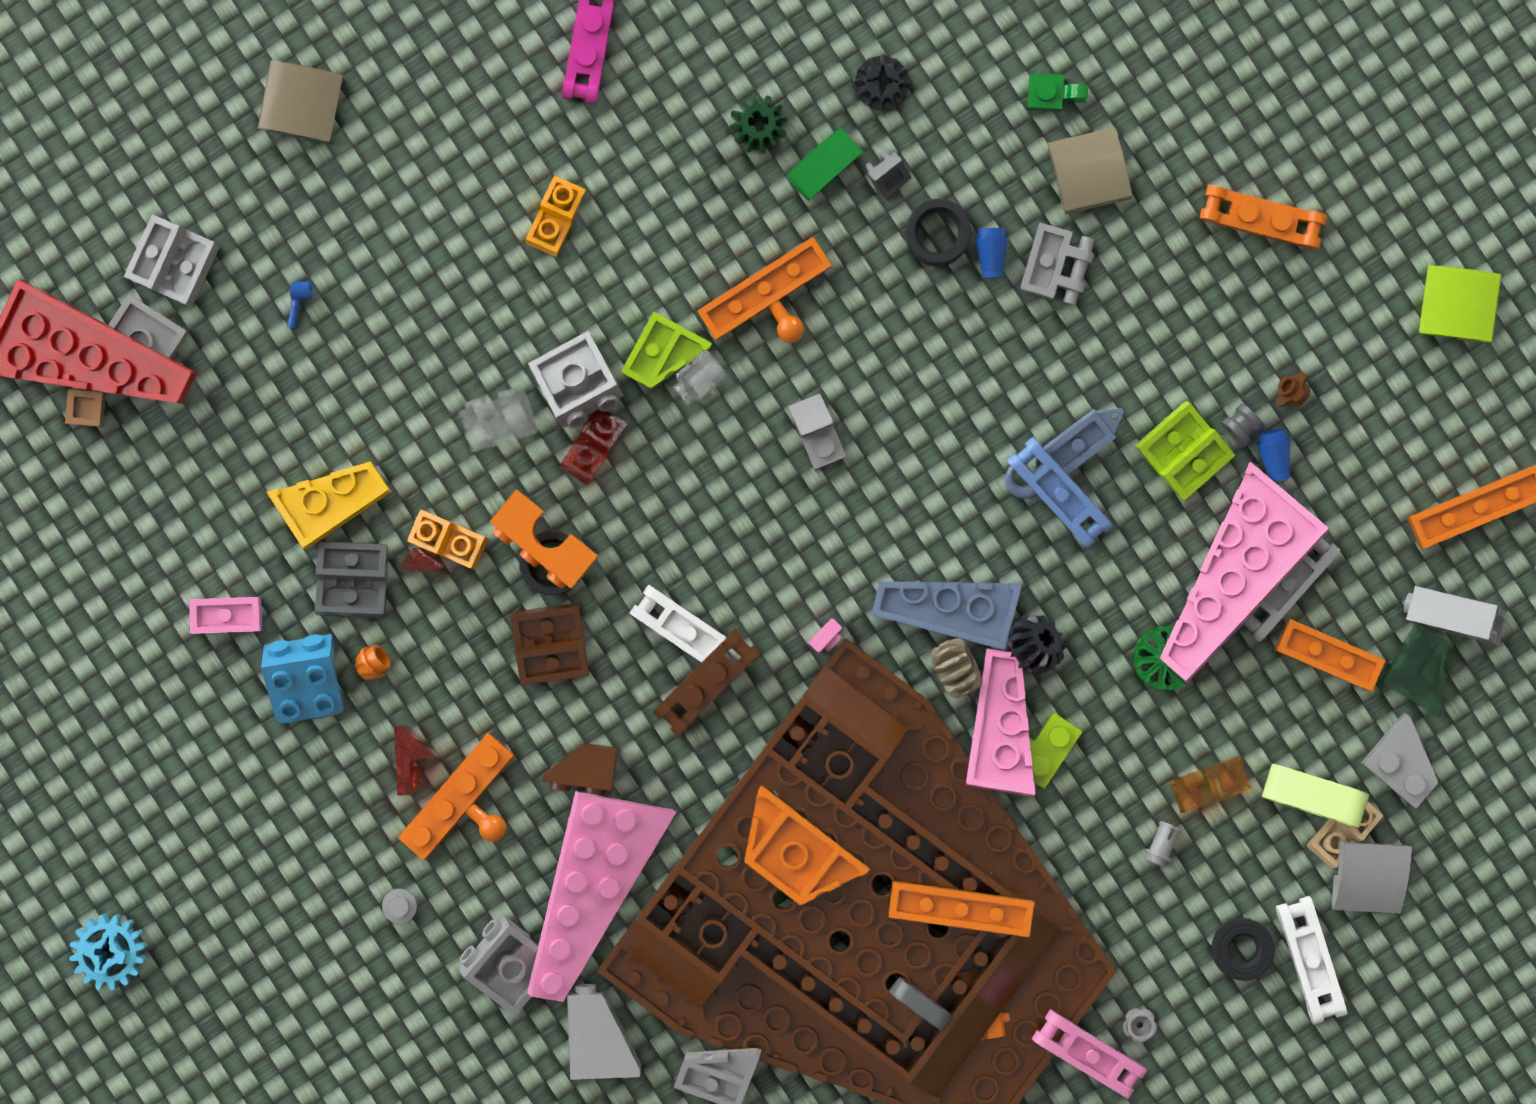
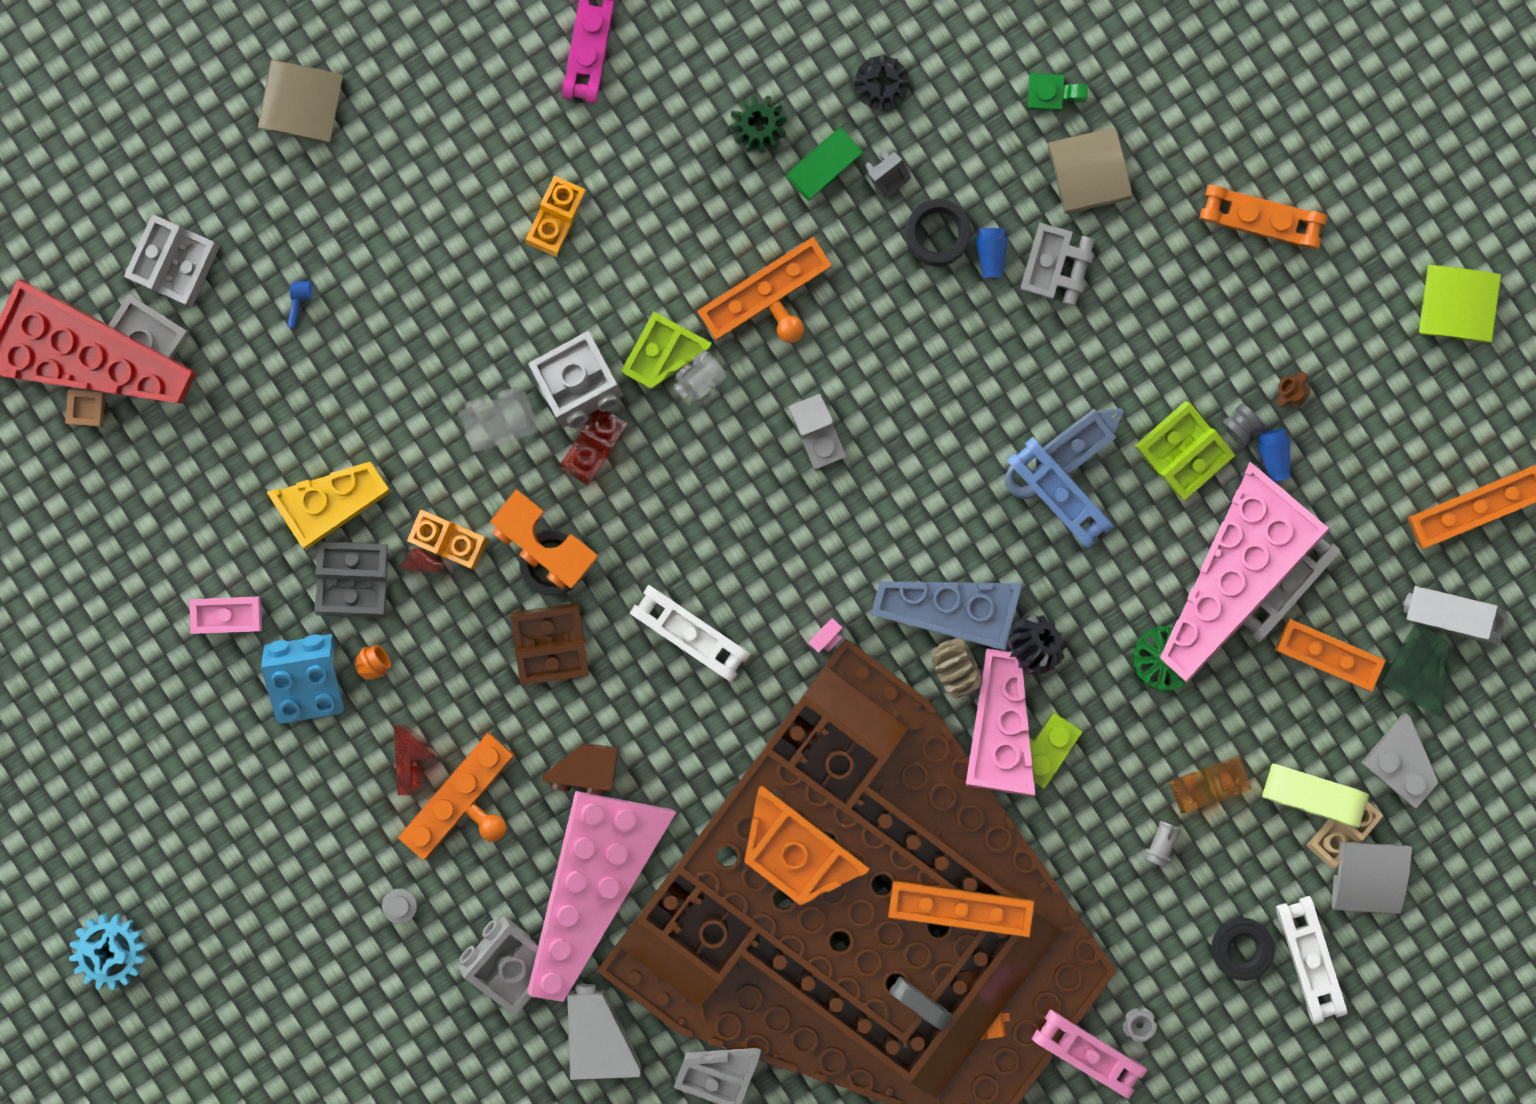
(706, 681): reddish brown plate -> none

